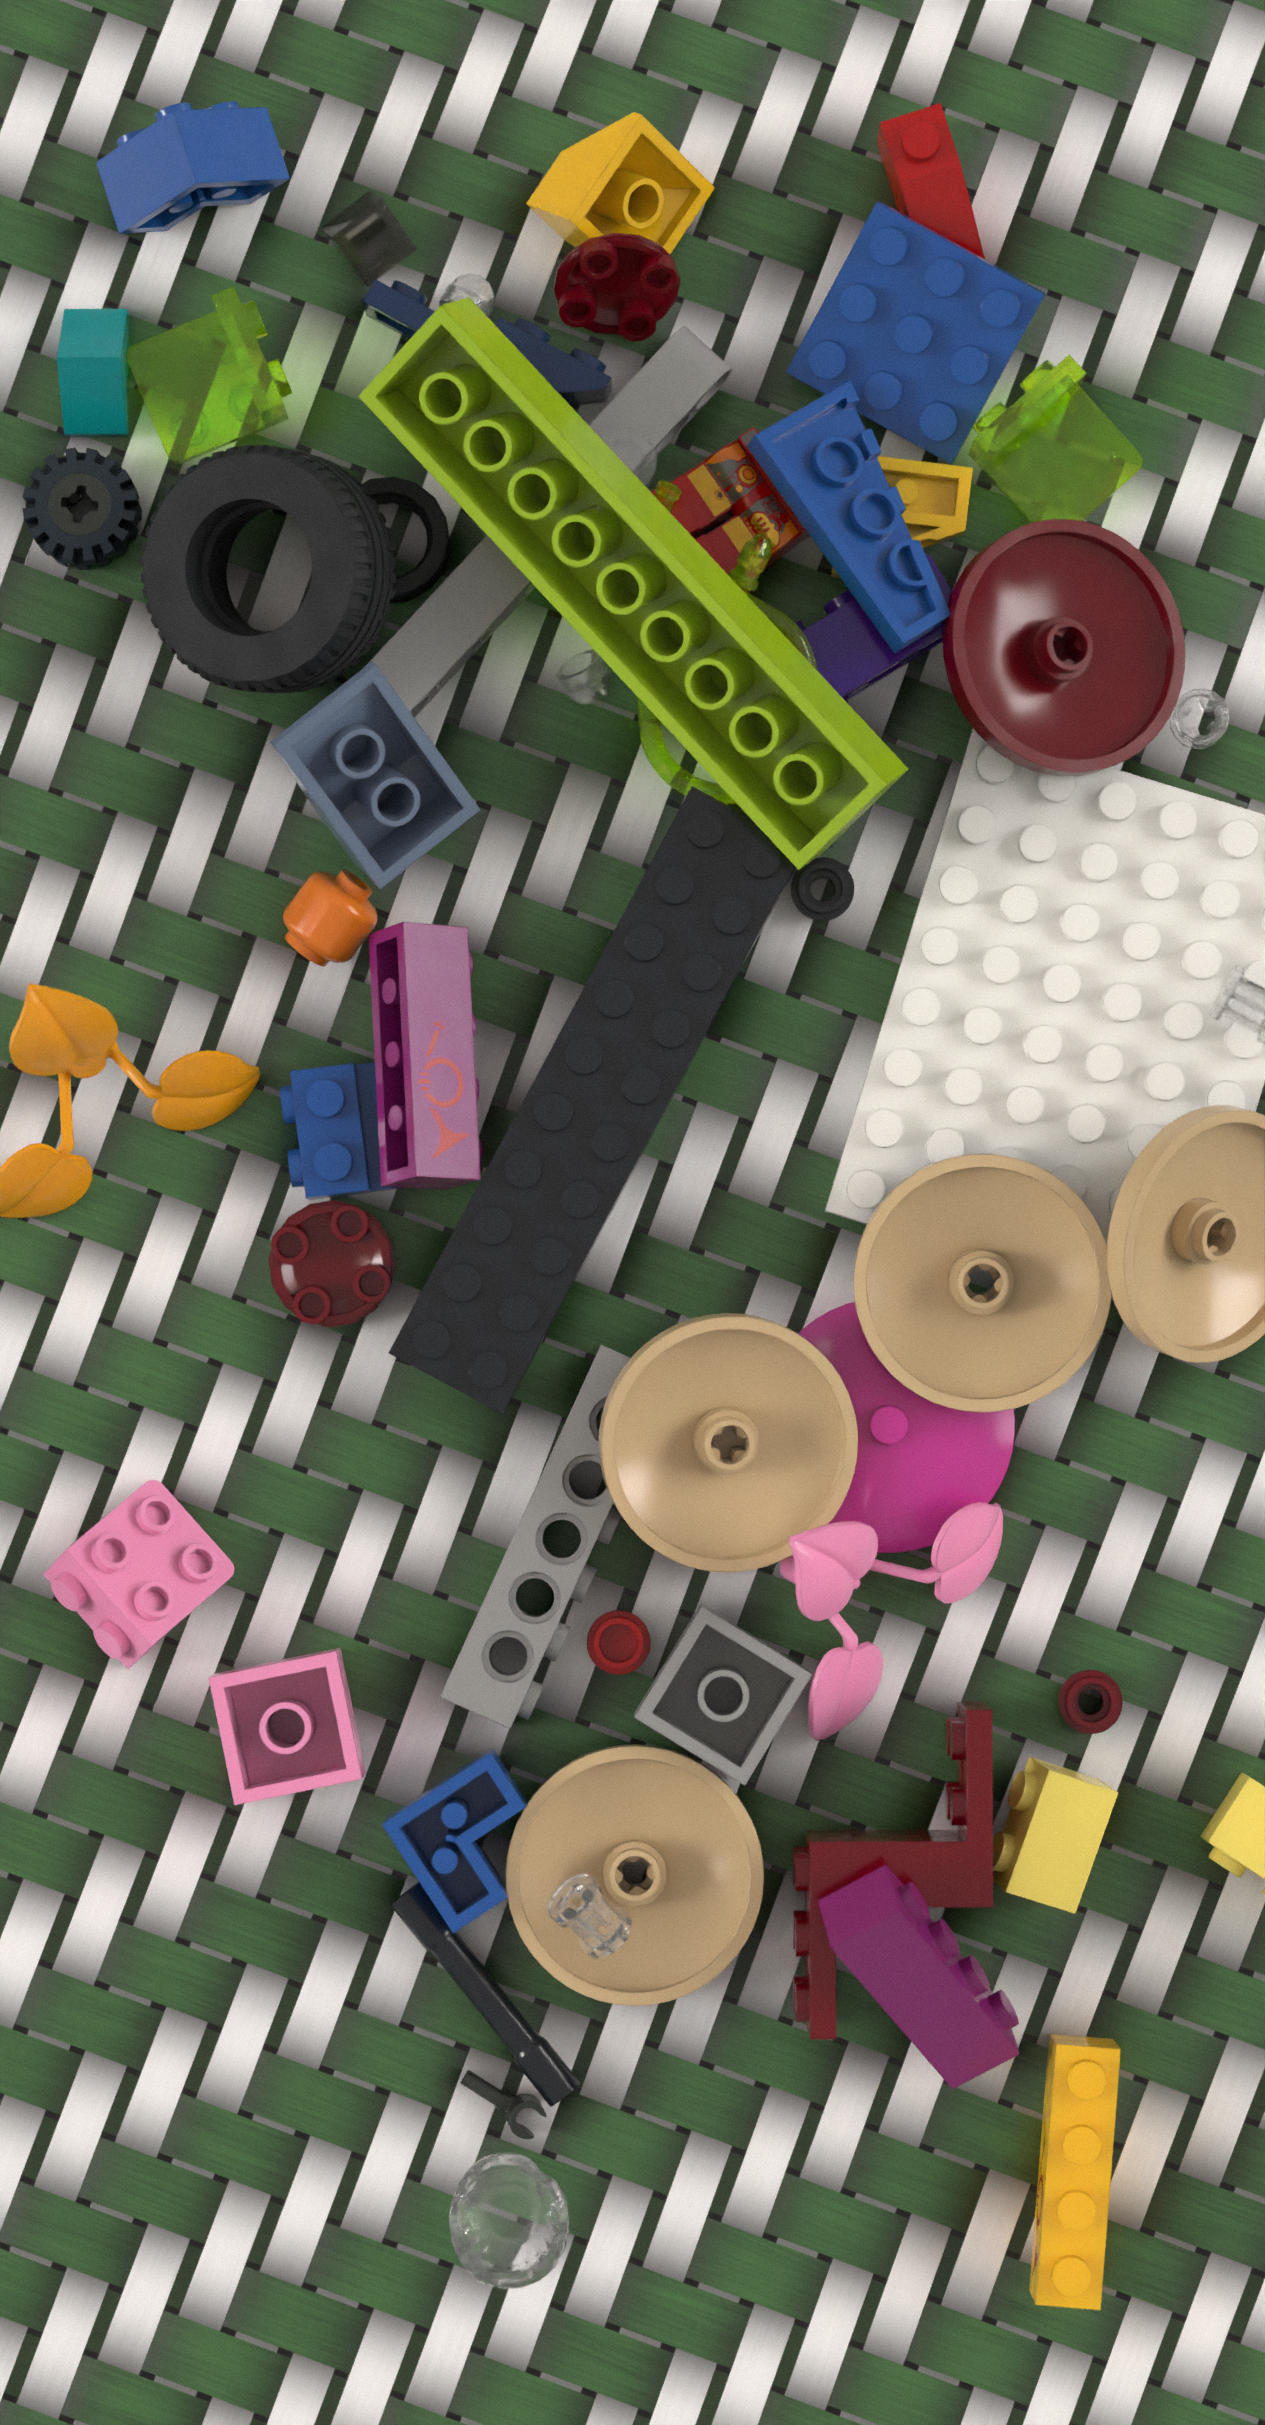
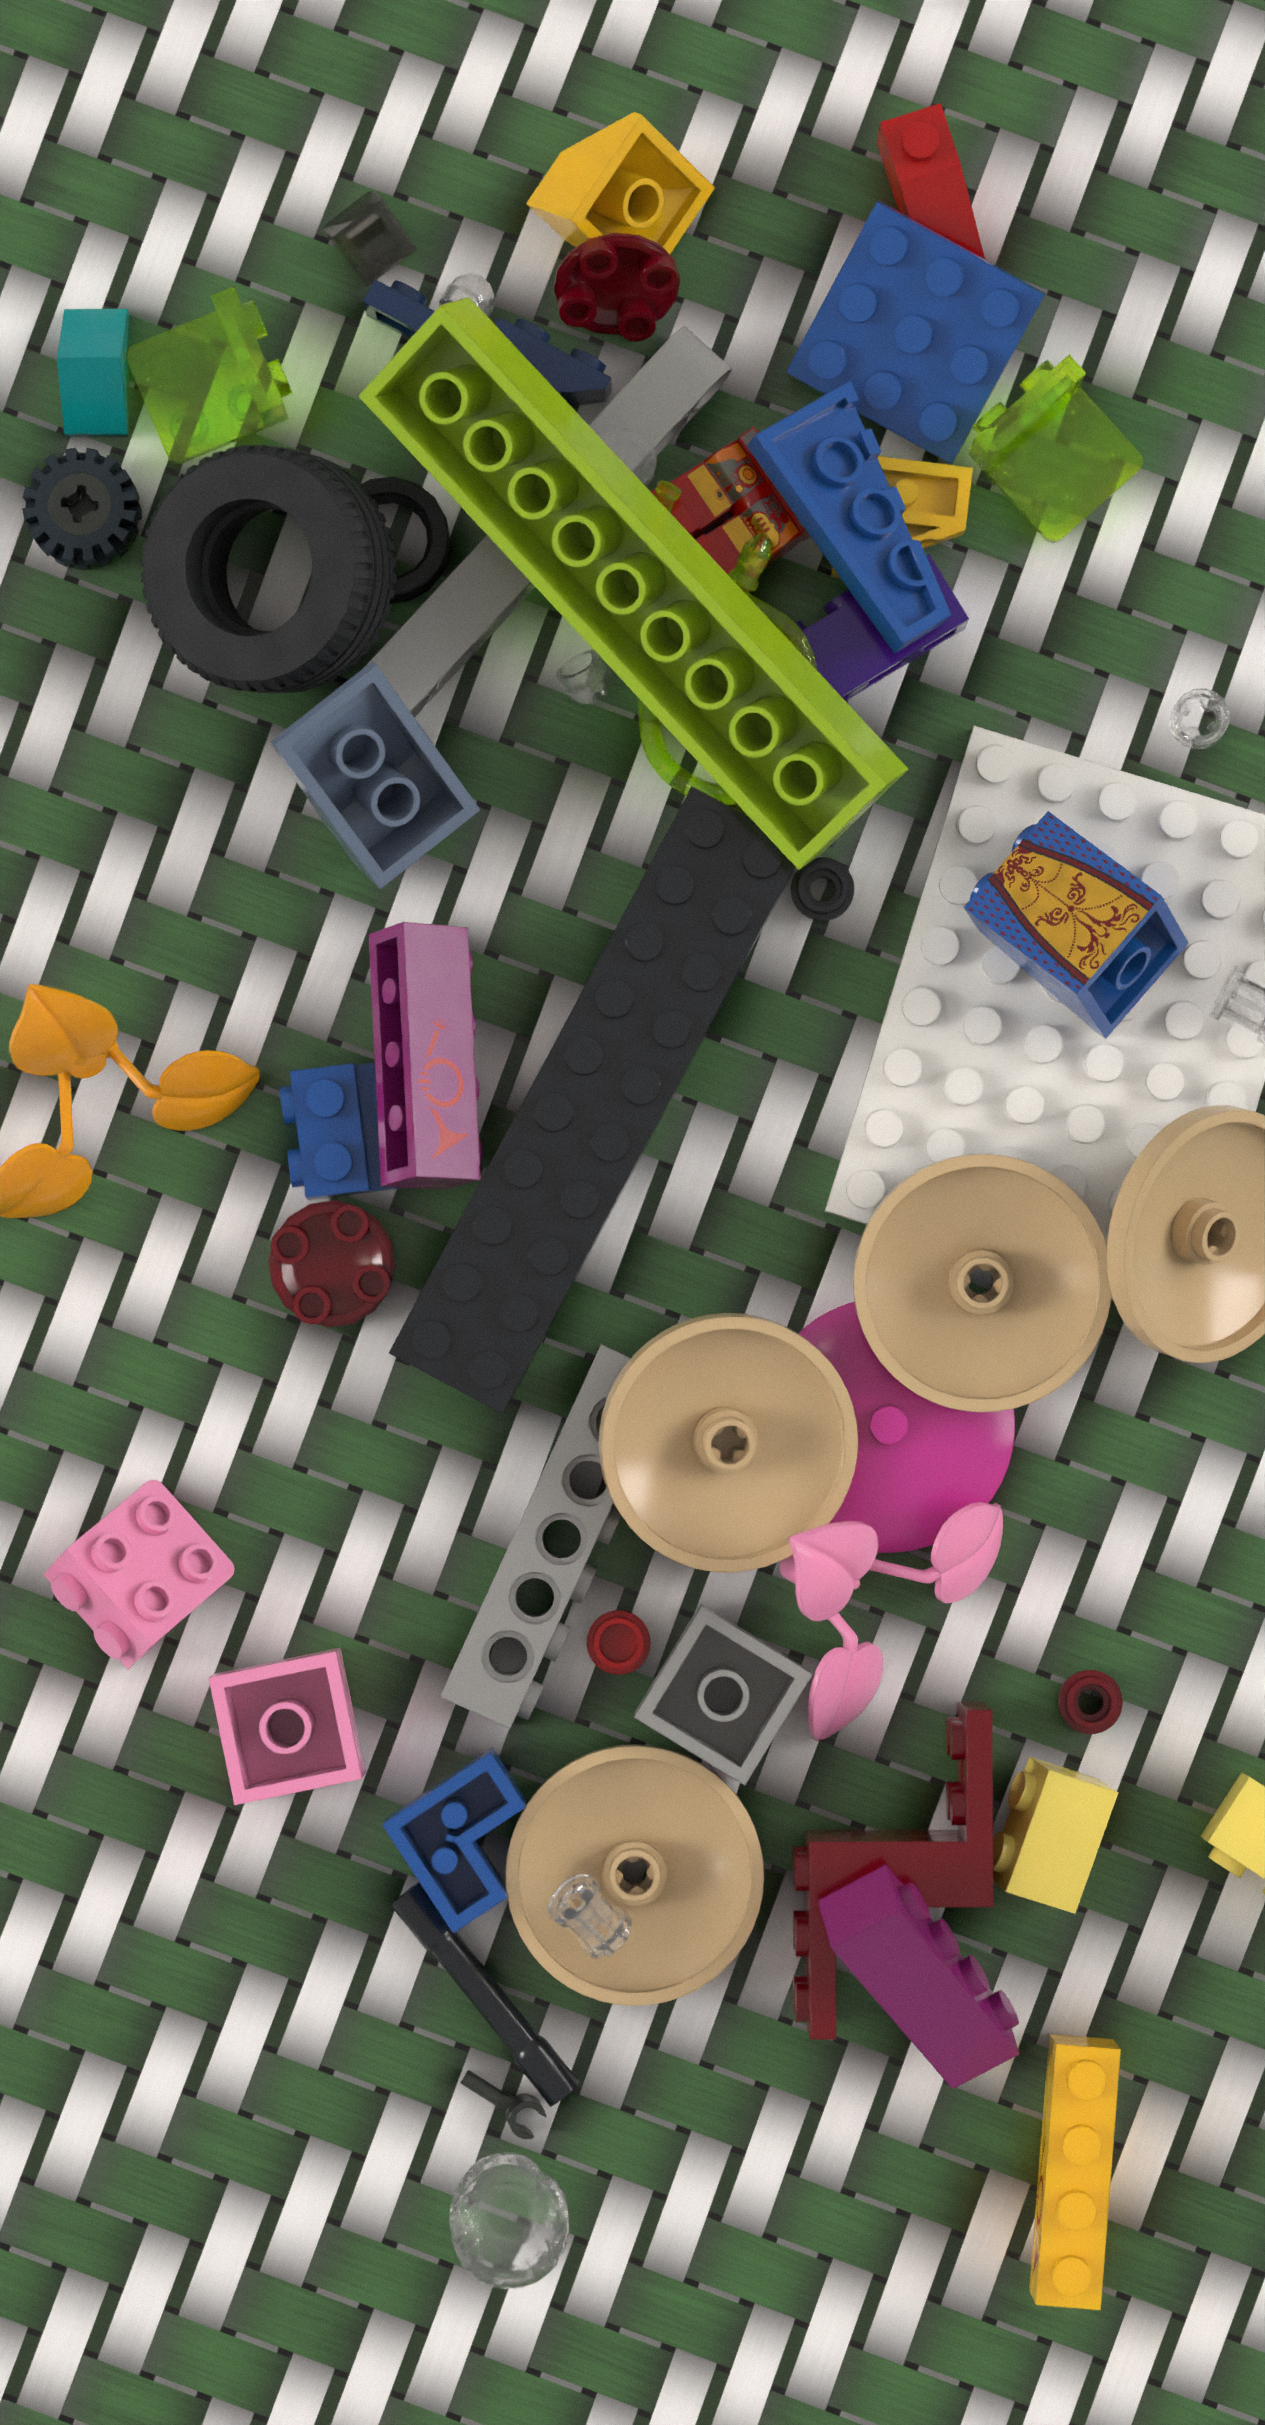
(191, 163): blue brick -> none
(330, 917): orange head -> none
(1064, 647): dark red dish -> none
(1077, 922): none -> slope

